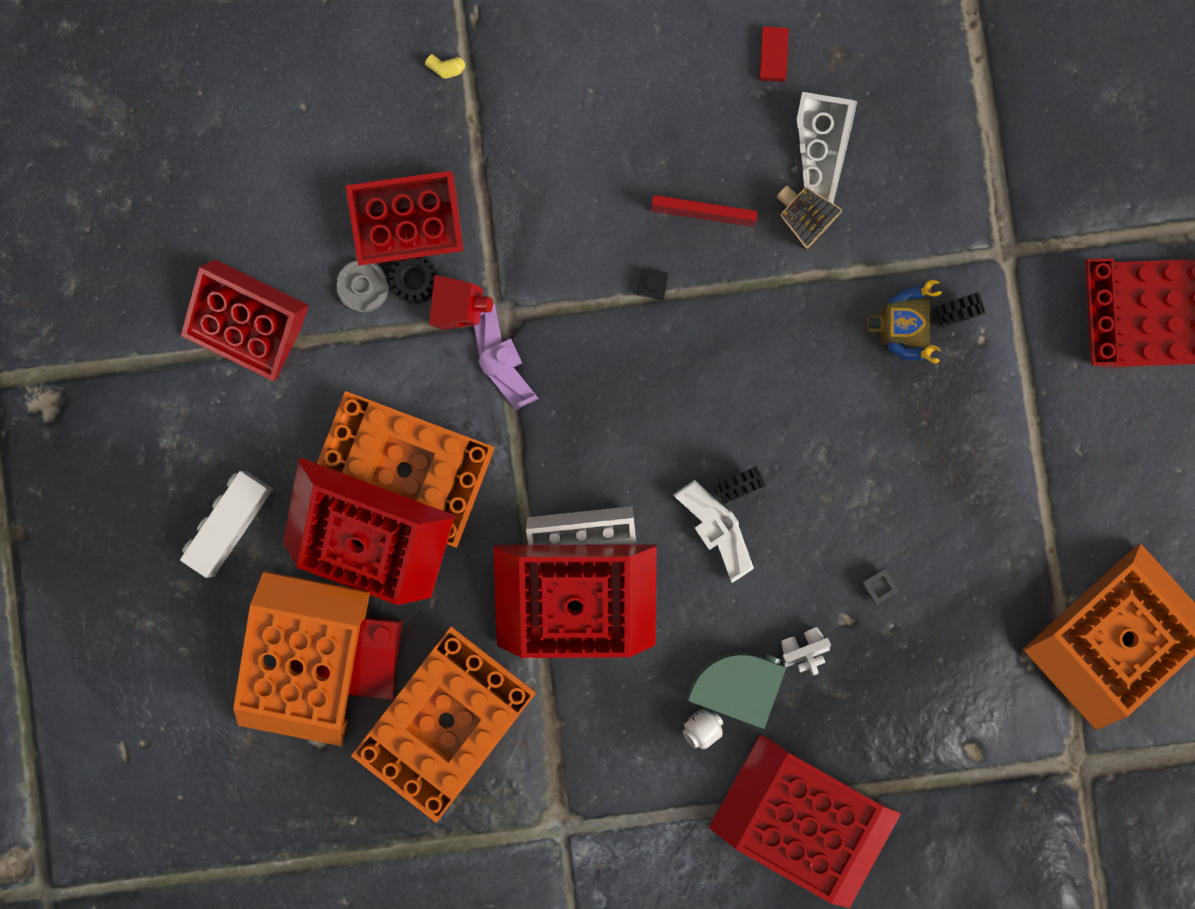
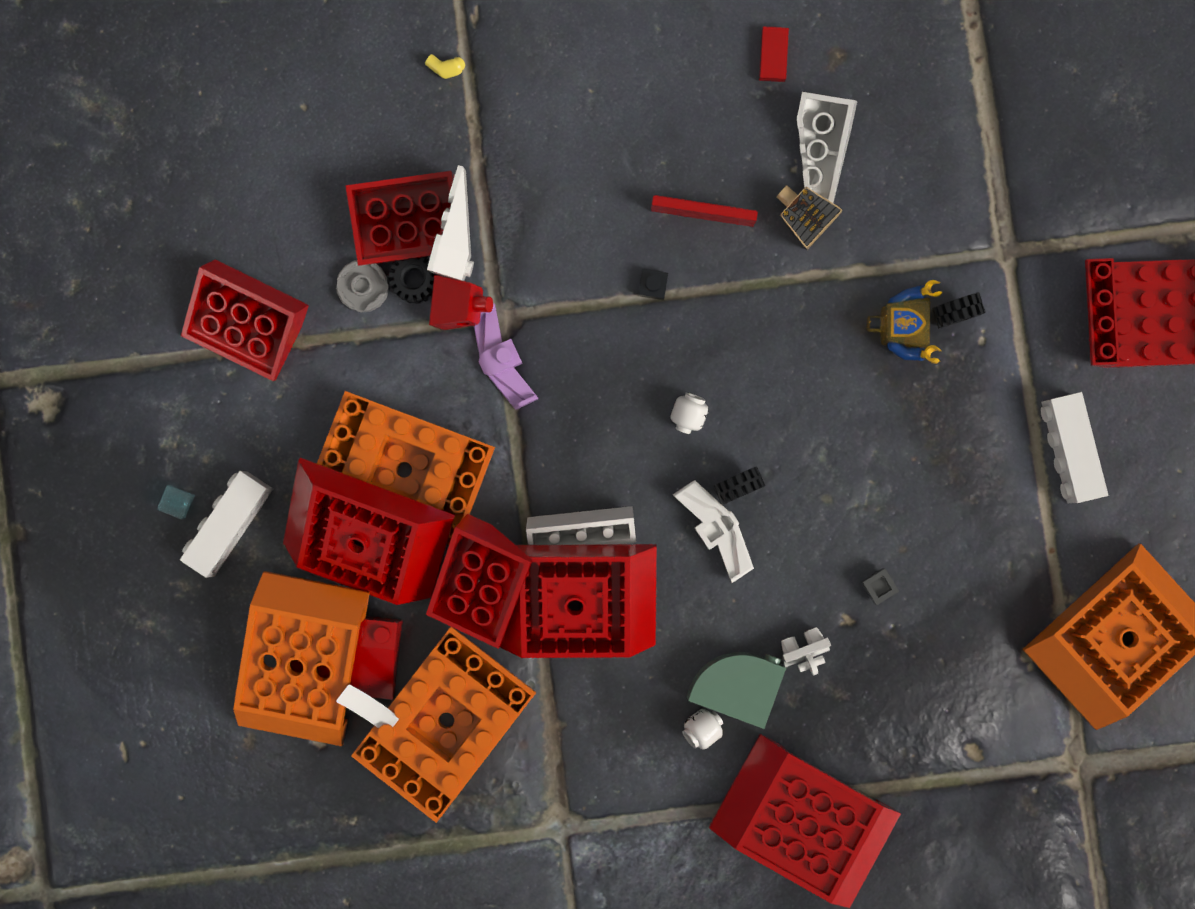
(175, 502): none -> clear light blue plate
(366, 707): none -> white sticker
(453, 249): none -> white wedge
(479, 581): none -> red slope
(689, 413): none -> white head
(1074, 448): none -> white brick

